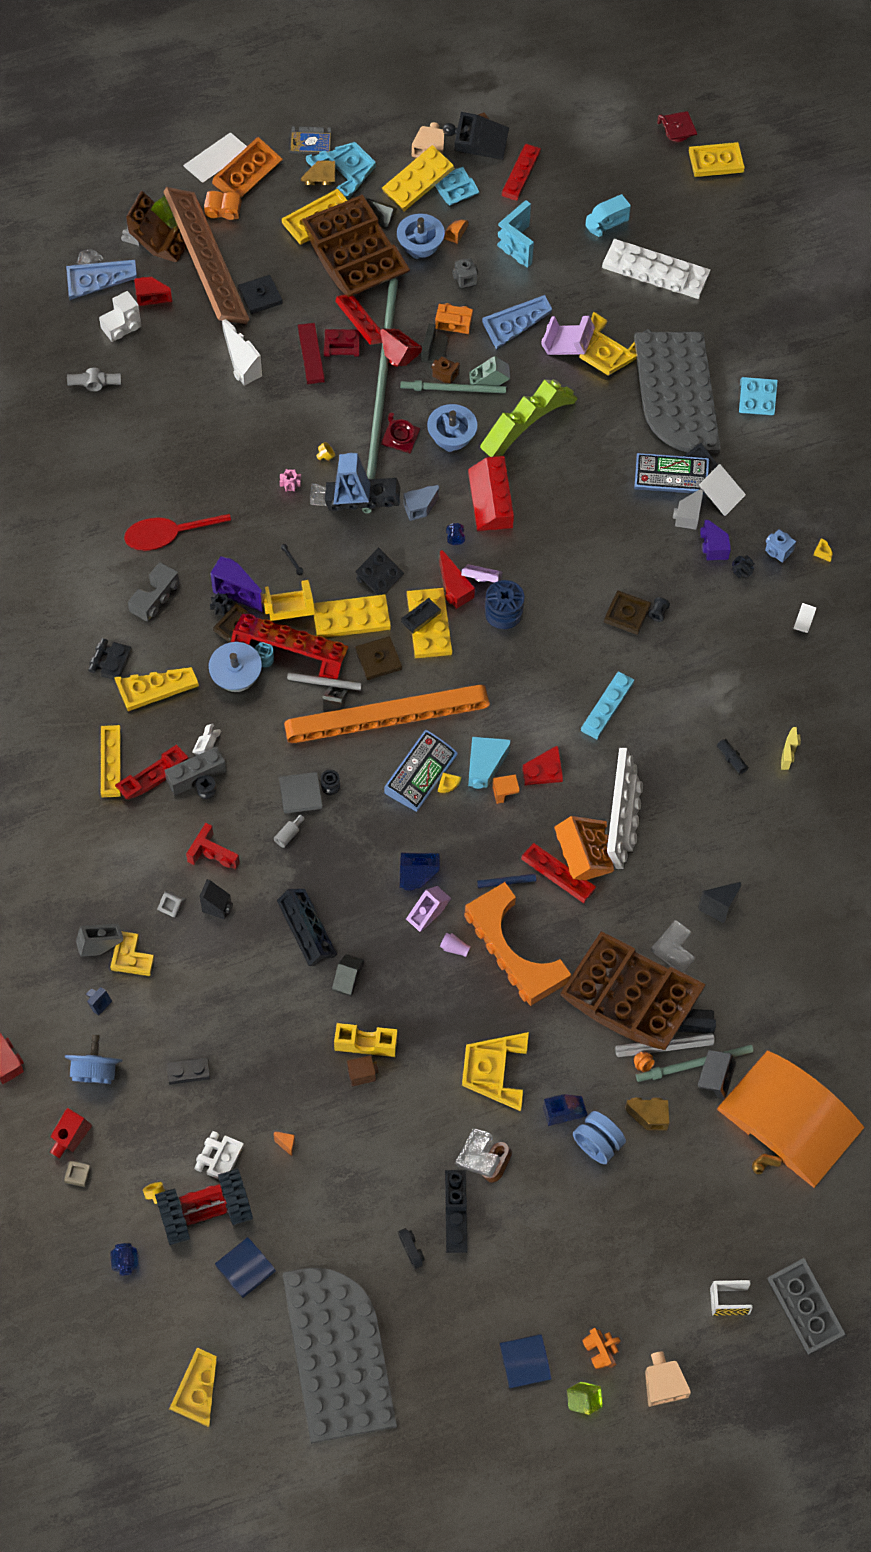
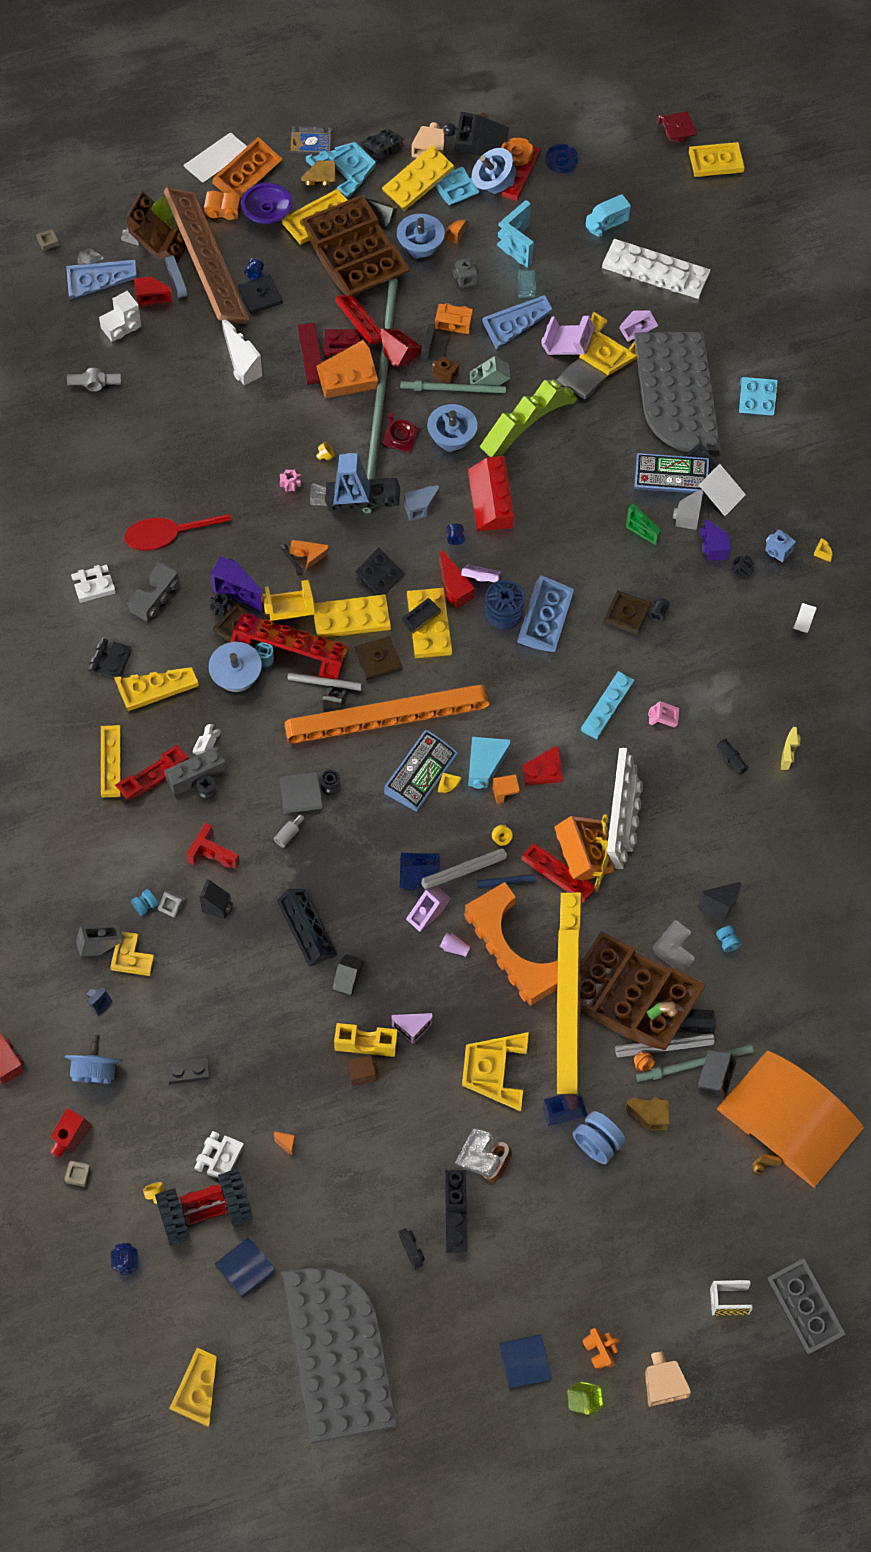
(47, 239): none -> dark tan plate
(95, 587): none -> white plate
(144, 902): none -> dark azure wheel
(176, 276): none -> sand blue beam
(254, 269): none -> clear blue wheel
(266, 203): none -> dark purple dish
(312, 550): none -> orange slope
(348, 372): none -> orange wedge
(384, 143): none -> black hinge
(412, 1025): none -> lavender slope
(464, 868): none -> light grey axle
(494, 171): none -> medium blue piece
(502, 835): none -> yellow tile
(520, 149): none -> orange tile
(526, 283): none -> clear light blue brick
(545, 615): none -> medium blue slope
(561, 158): none -> clear blue tile
(568, 994): none -> yellow slope
(582, 378): none -> dark grey slope
(604, 844): none -> yellow piece
(637, 322): none -> lavender slope
(642, 525): none -> green wing
(661, 1007): none -> arm
(664, 714): none -> bright pink bracket
(729, 938): none -> dark azure wheel

